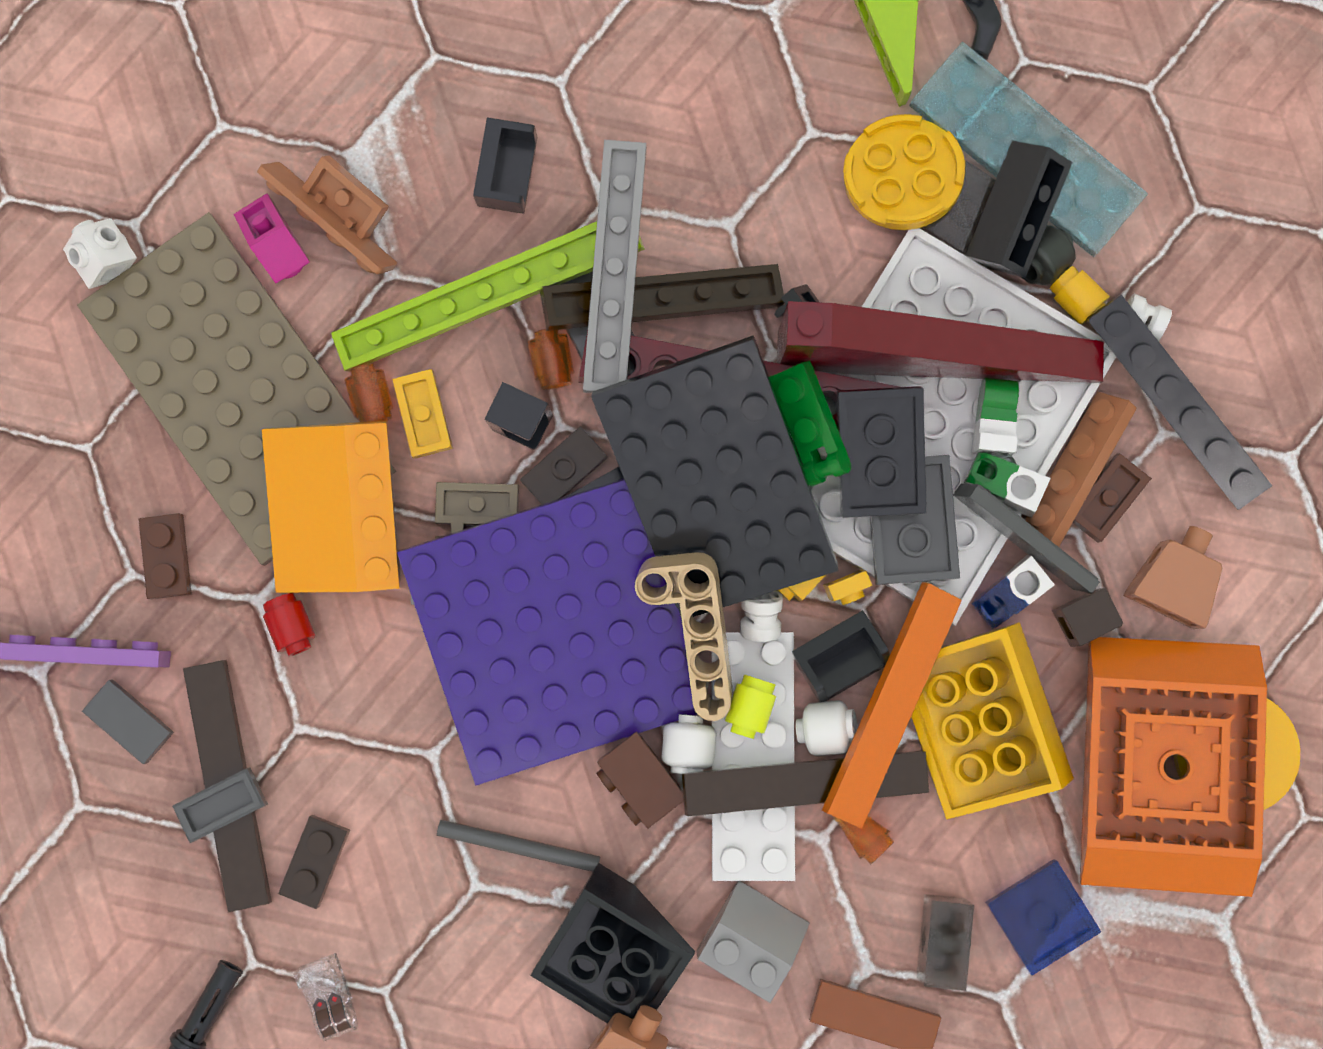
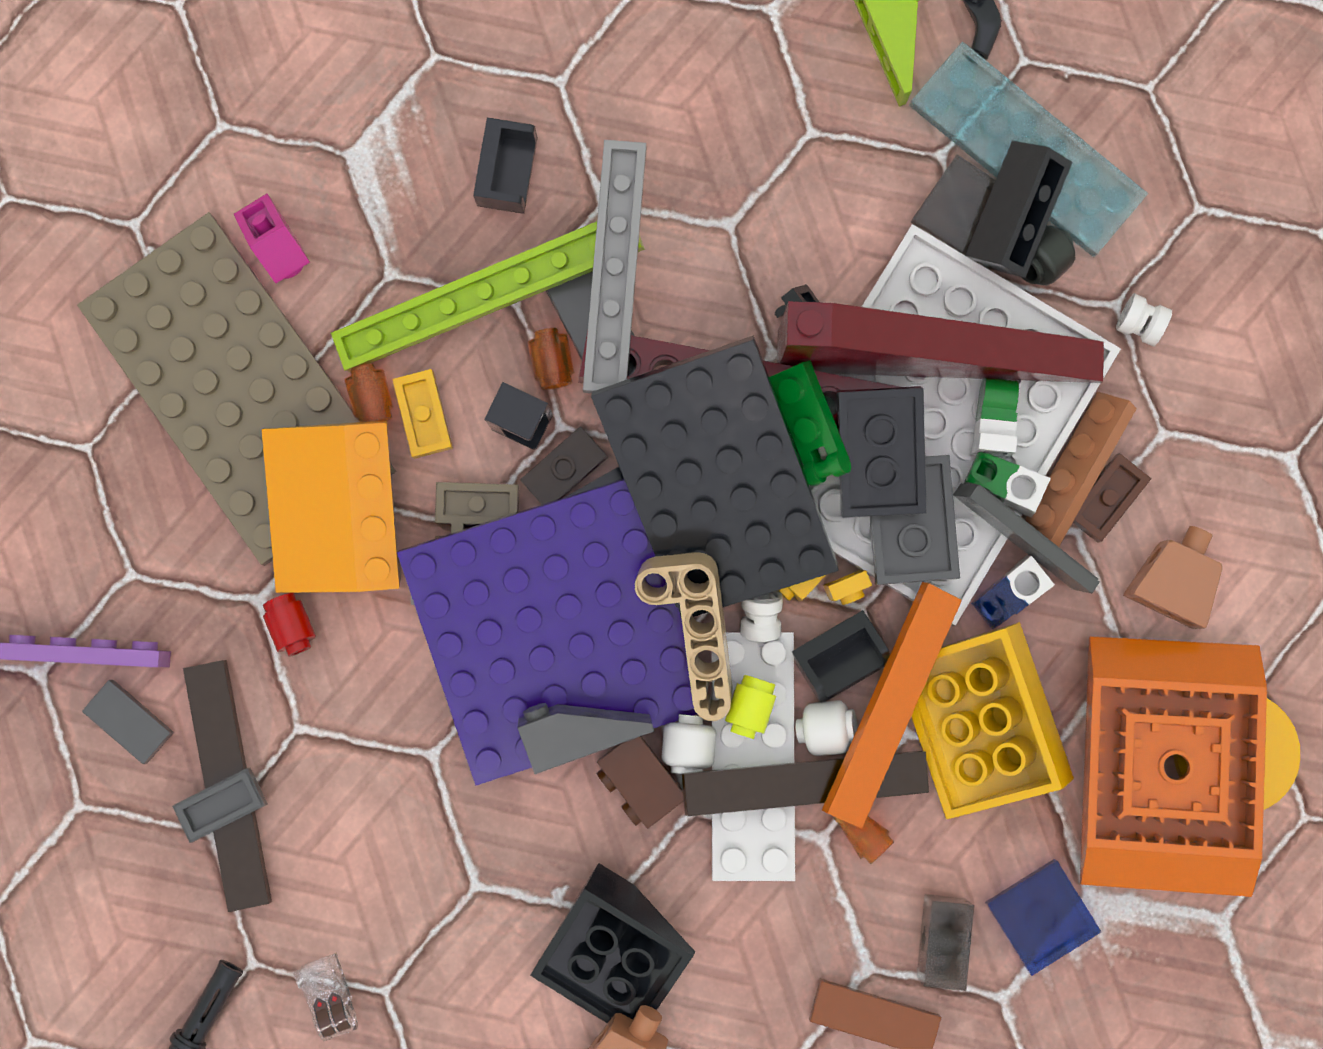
(98, 252): white brick -> none
(165, 556): reddish brown plate -> none
(314, 861): dark brown plate -> none
(337, 205): nougat bracket -> none
(517, 845): dark grey bar -> none
(572, 732): none -> dark grey slope
(672, 296): dark brown plate -> none
(753, 941): light grey slope -> none
(904, 172): yellow tile -> none
(1078, 294): yellow brick -> none
(1088, 617): dark brown panel -> none
(1179, 401): black plate -> none

